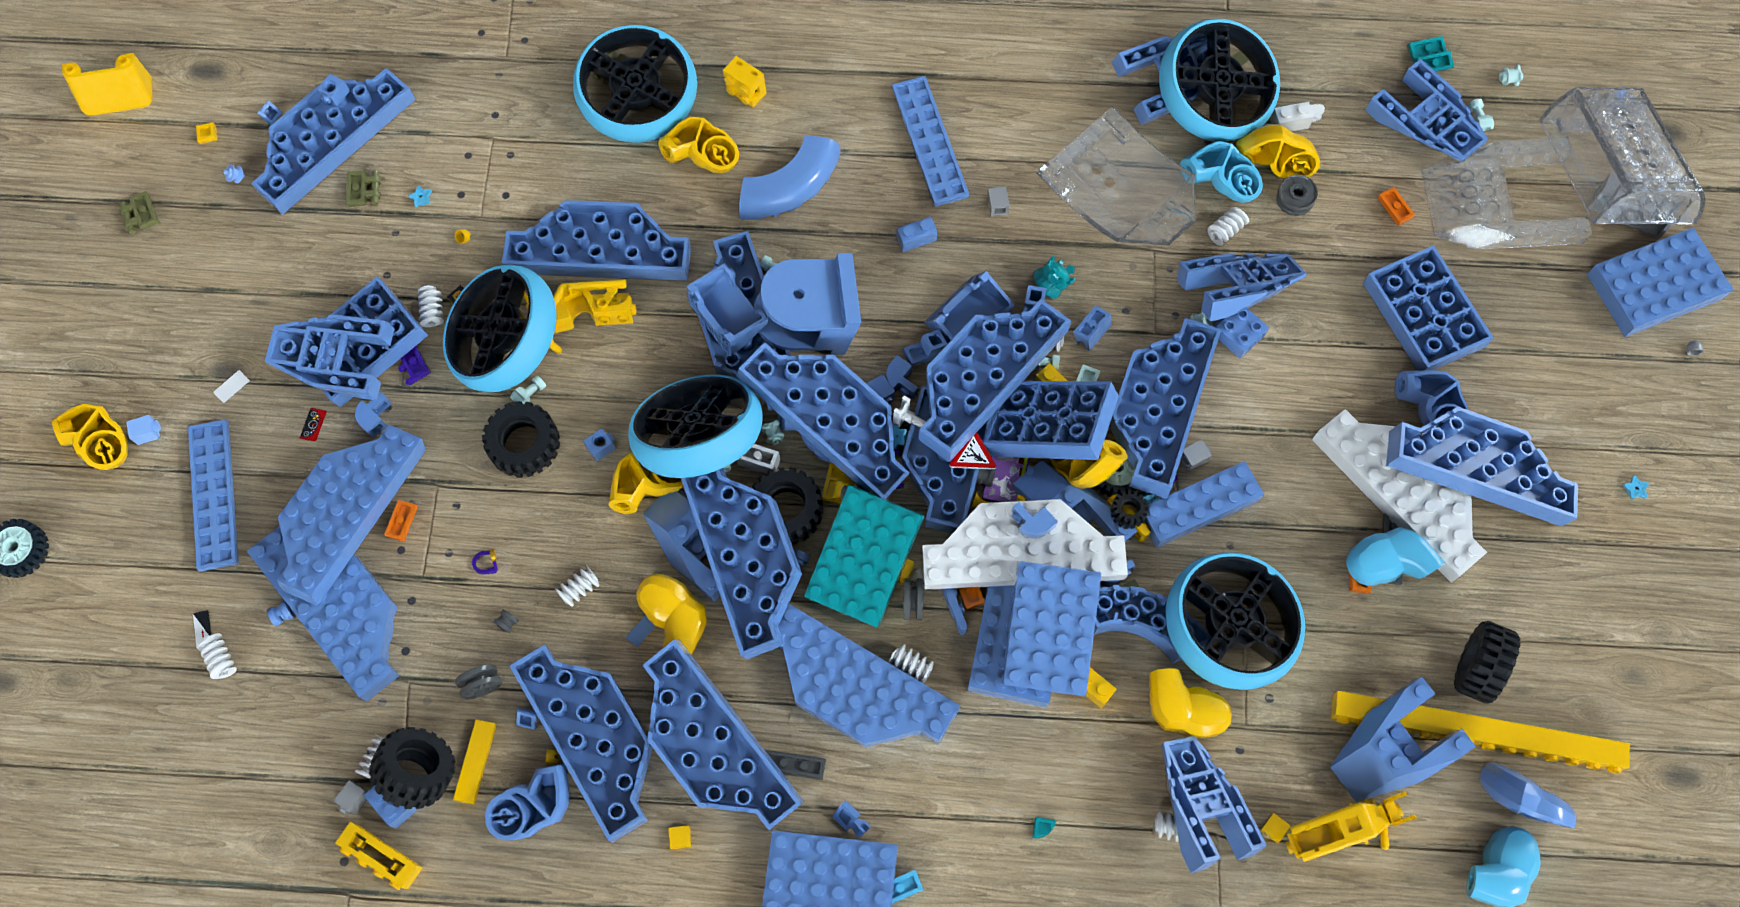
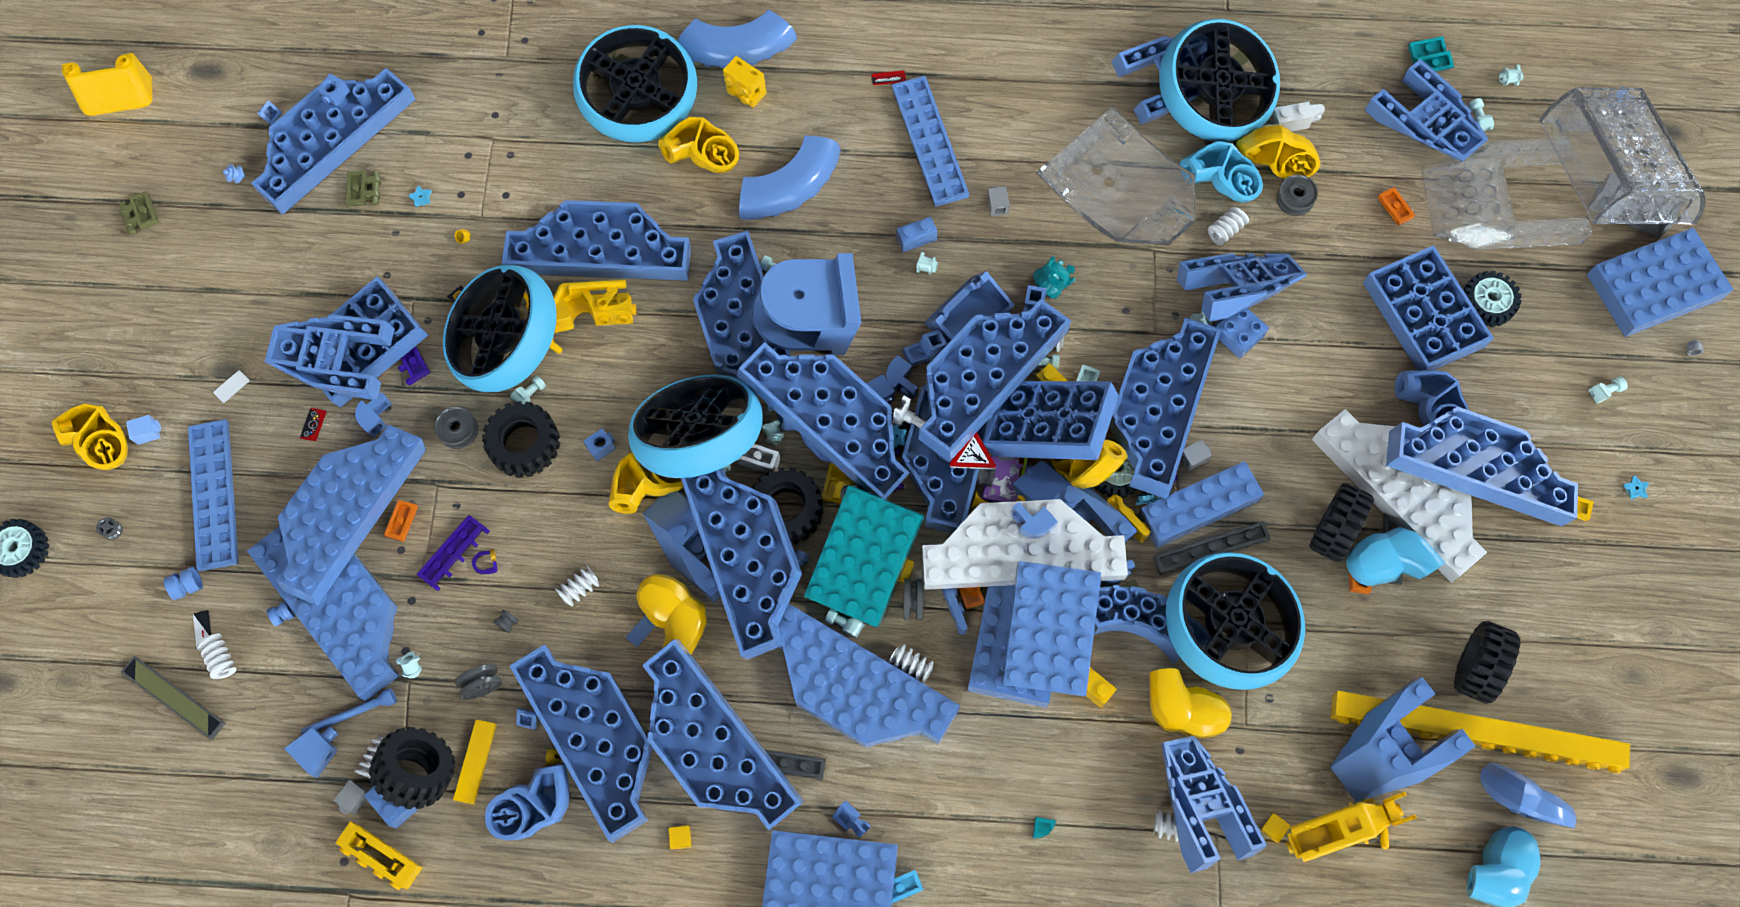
(106, 524): none -> dark grey wheel
(173, 697): none -> olive tile
(179, 585): none -> medium blue wheel
(206, 133): yellow tile -> none
(313, 750): none -> medium blue torso
(386, 698): none -> medium blue piece
(409, 665): none -> light aqua brick
(430, 306): white piece -> none
(451, 551): none -> dark purple hinge
(463, 435): none -> dark grey wheel
(725, 309): medium blue windscreen -> none
(749, 41): none -> medium blue brick
(850, 626): none -> light aqua leg
(888, 77): none -> sticker
(926, 264): none -> light aqua brick
(1093, 327): medium blue hinge -> none
(1130, 499): black tyre -> none
(1222, 543): none -> dark grey tile
(1341, 522): none -> black tyre
(1505, 297): none -> wheel
(1584, 509): none -> yellow tile
(1602, 392): none -> light aqua leg

